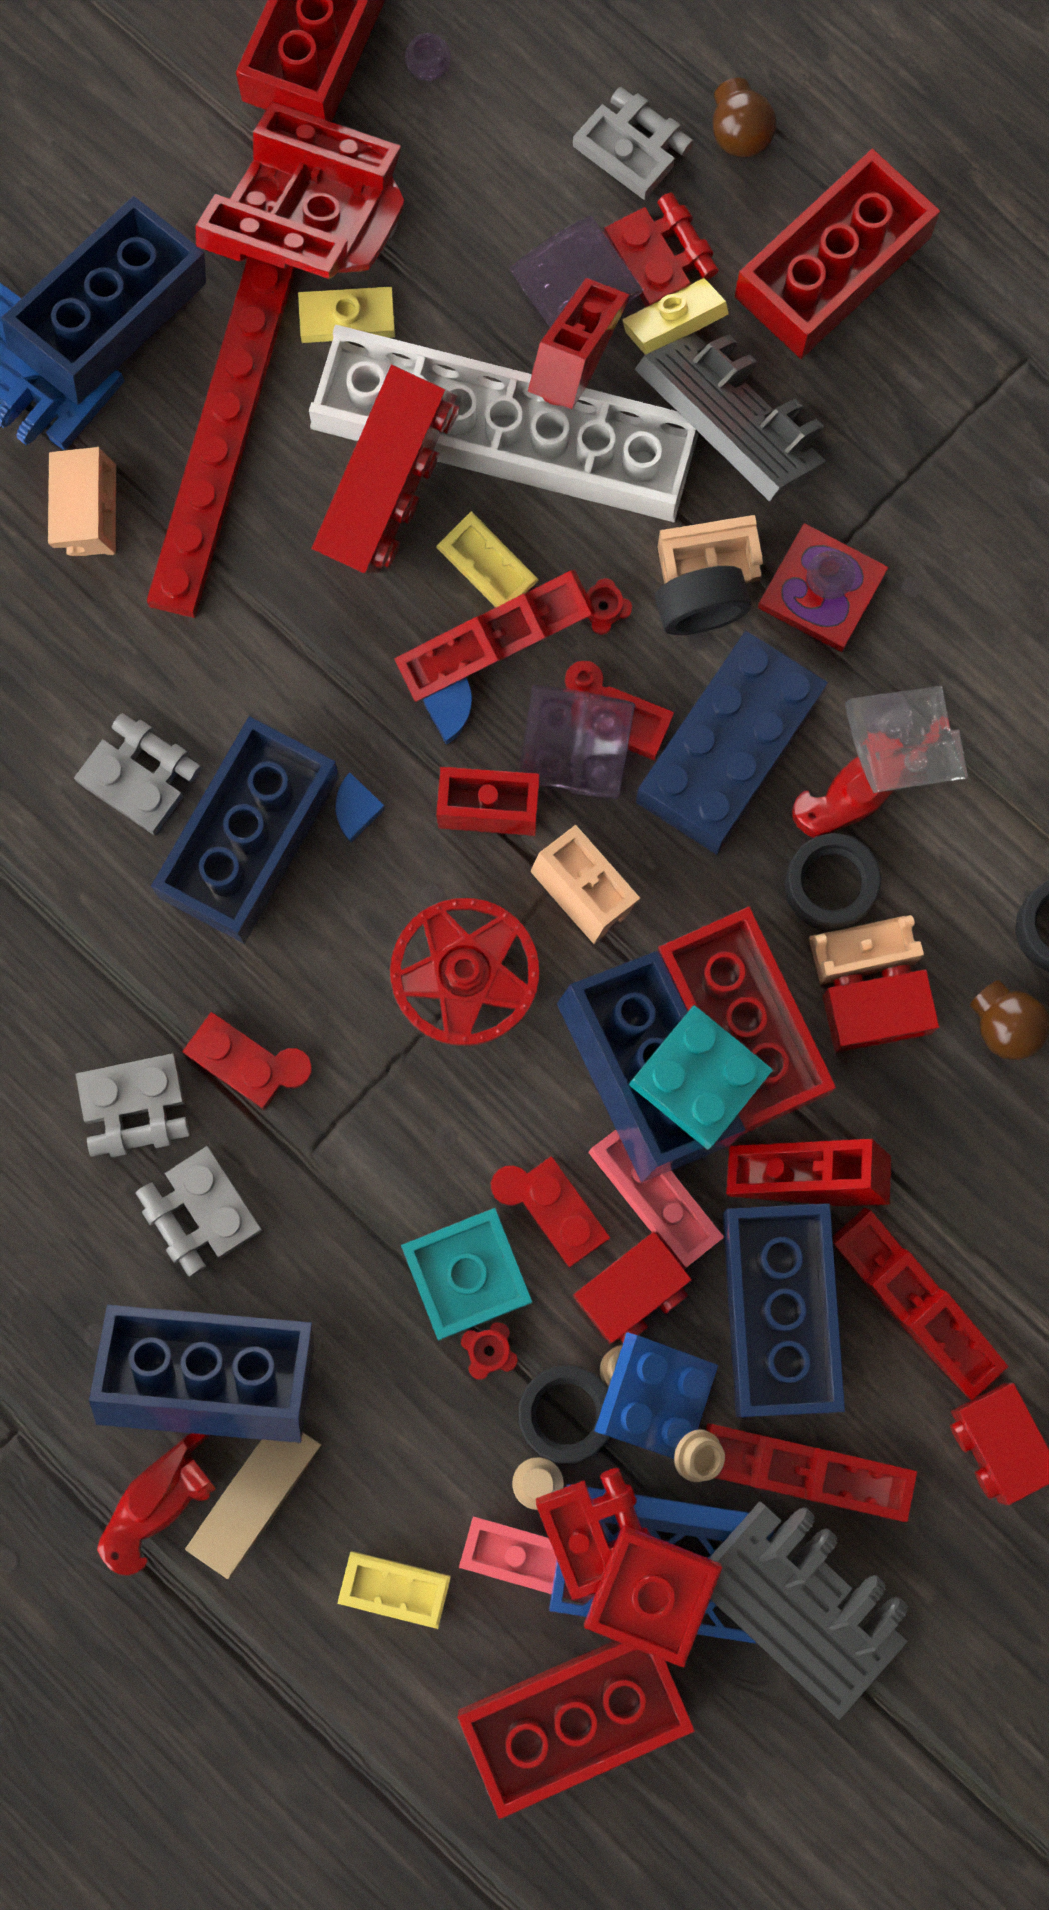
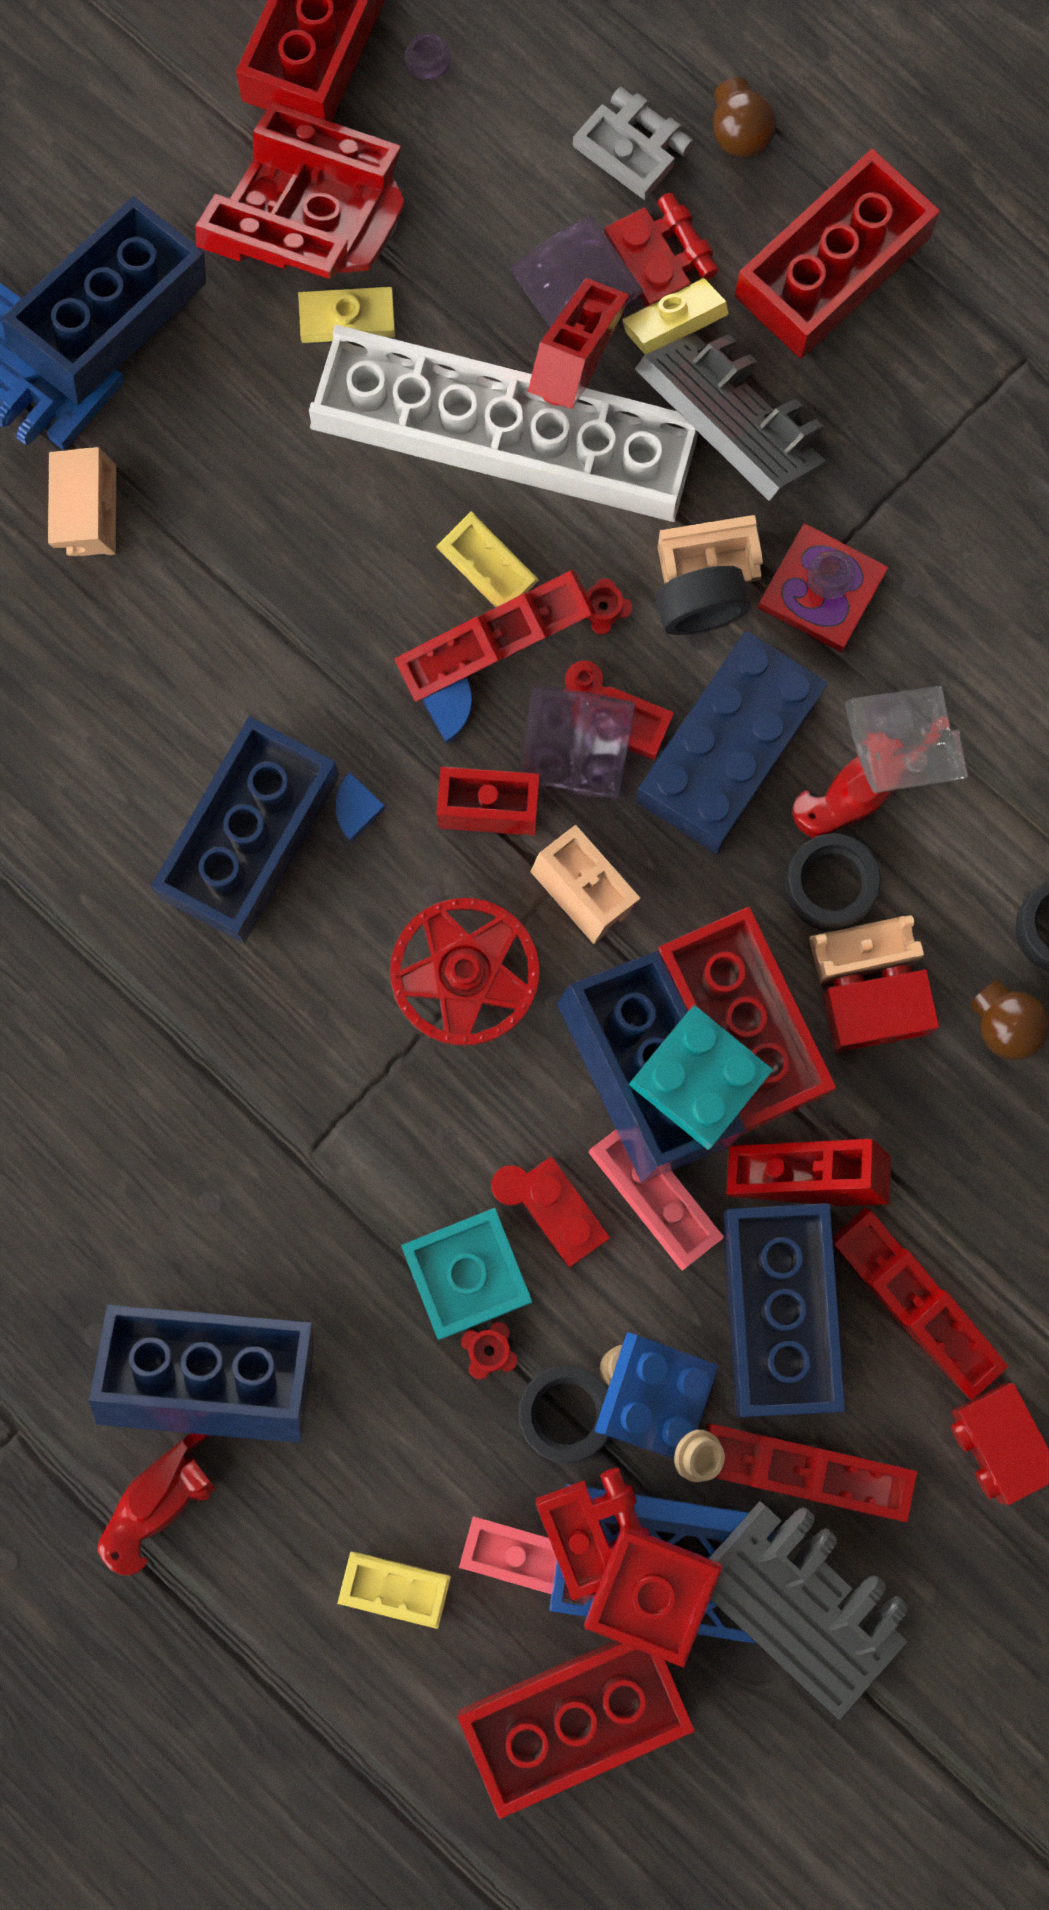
(131, 787): light grey plate -> none
(131, 1090): light grey plate -> none
(213, 1204): light grey plate -> none
(220, 438): red plate -> none
(245, 1063): red hinge -> none
(250, 1503): tan slope -> none
(385, 472): red brick -> none
(534, 1479): tan plate -> none
(633, 1289): red brick -> none

